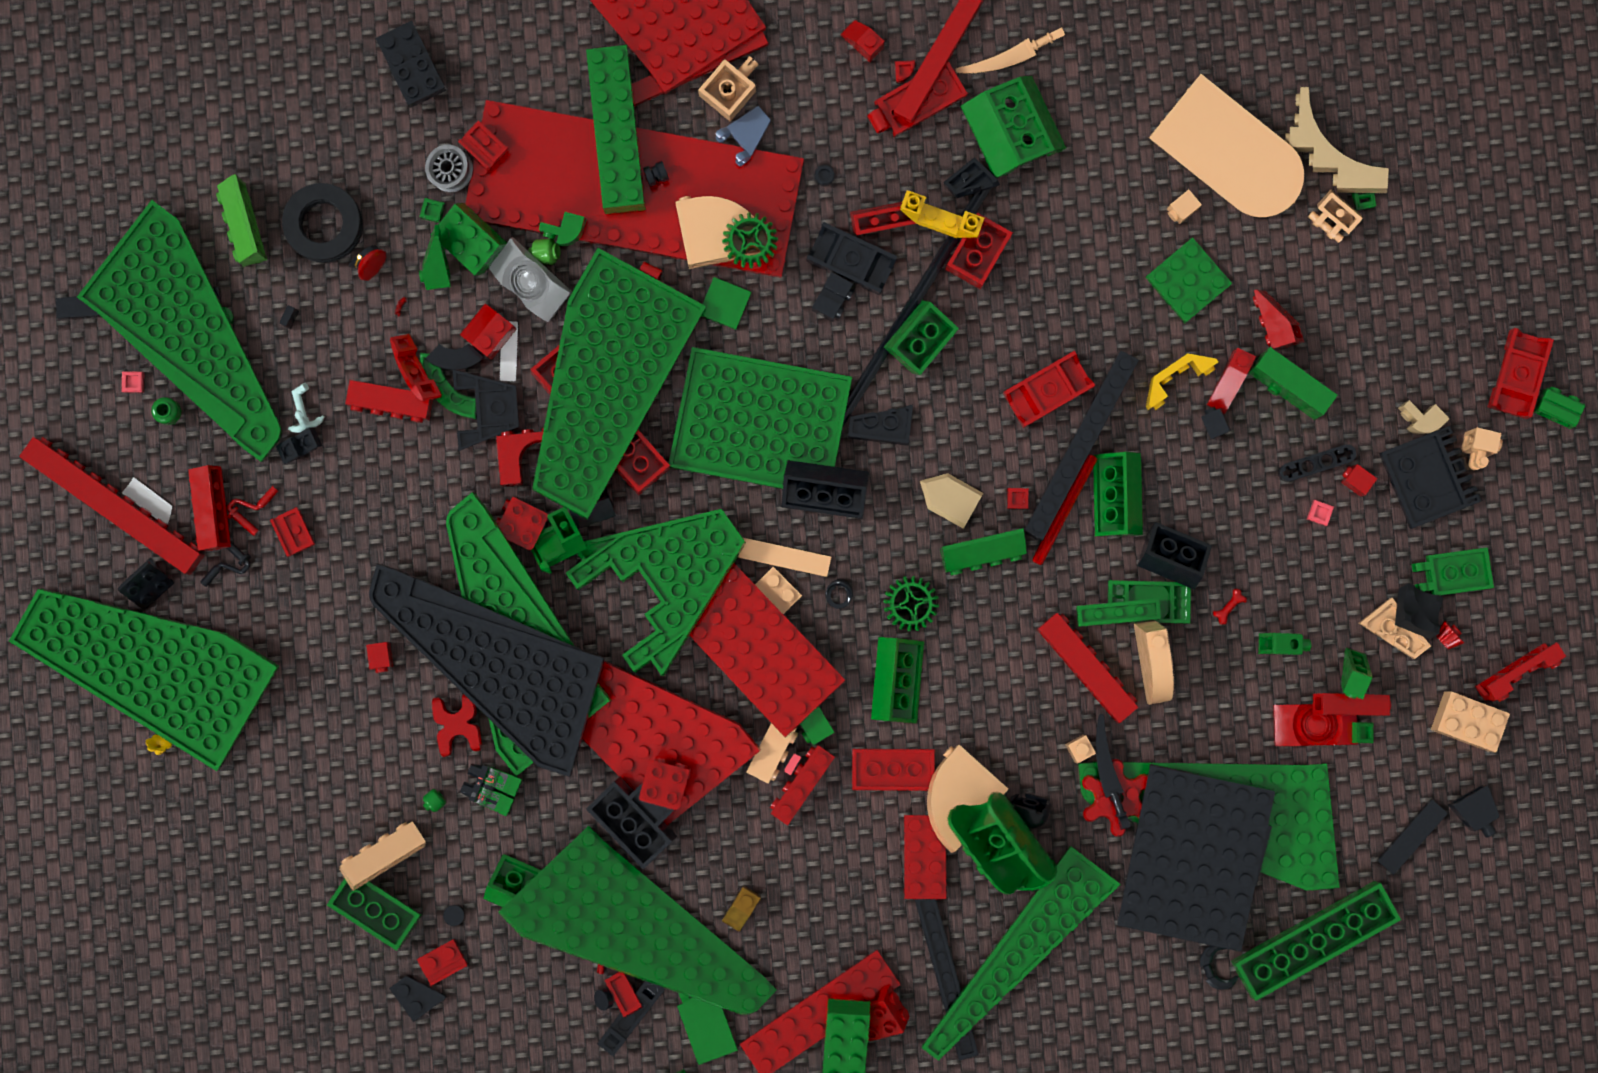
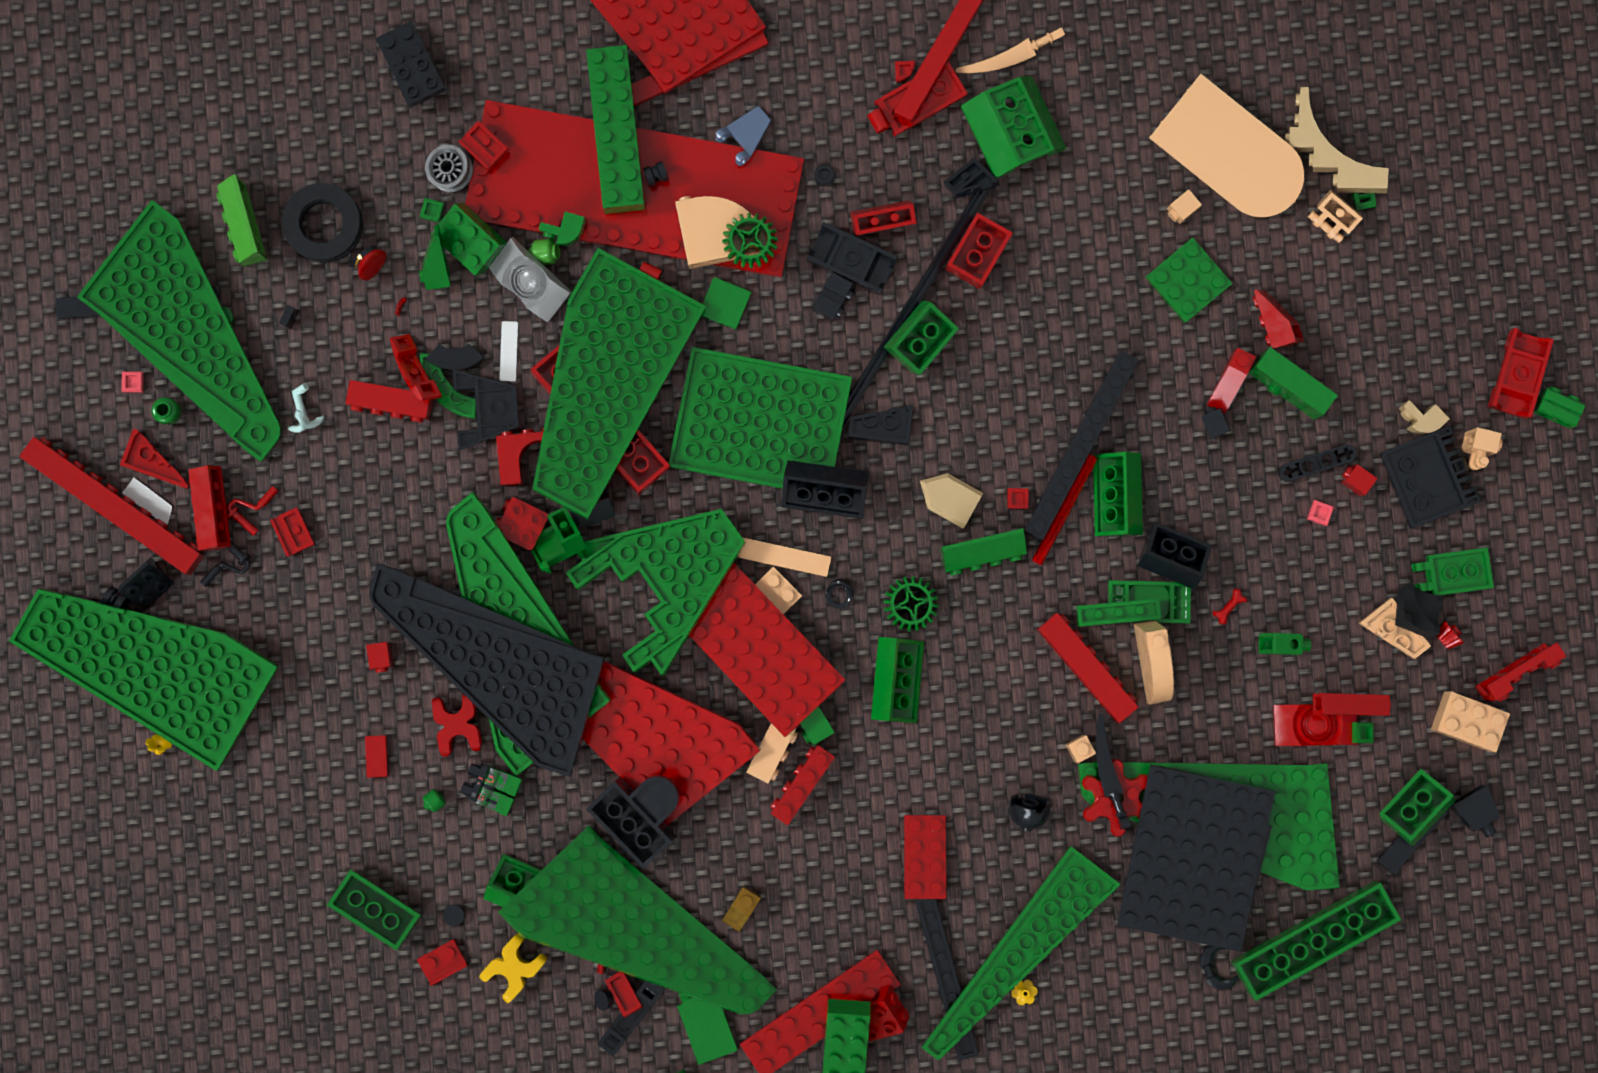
(115, 598): none -> black wheel
(146, 459): none -> red wing
(299, 446): black slope -> none
(376, 756): none -> red tile
(382, 856): light nougat brick -> none
(416, 996): black wing -> none
(488, 331): red slope -> none
(513, 968): none -> yellow piece
(664, 783): red bracket -> none
(728, 78): light nougat brick -> none
(792, 763): coral tile -> none
(863, 40): red slope -> none
(892, 769): red tile -> none
(939, 219): yellow slope -> none
(957, 782): light nougat brick -> none
(1002, 845): green animal -> none
(1020, 988): none -> yellow plant
(1048, 389): red piece -> none
(1199, 364): yellow slope -> none
(1355, 674): green slope -> none
(1417, 807): none -> green brick

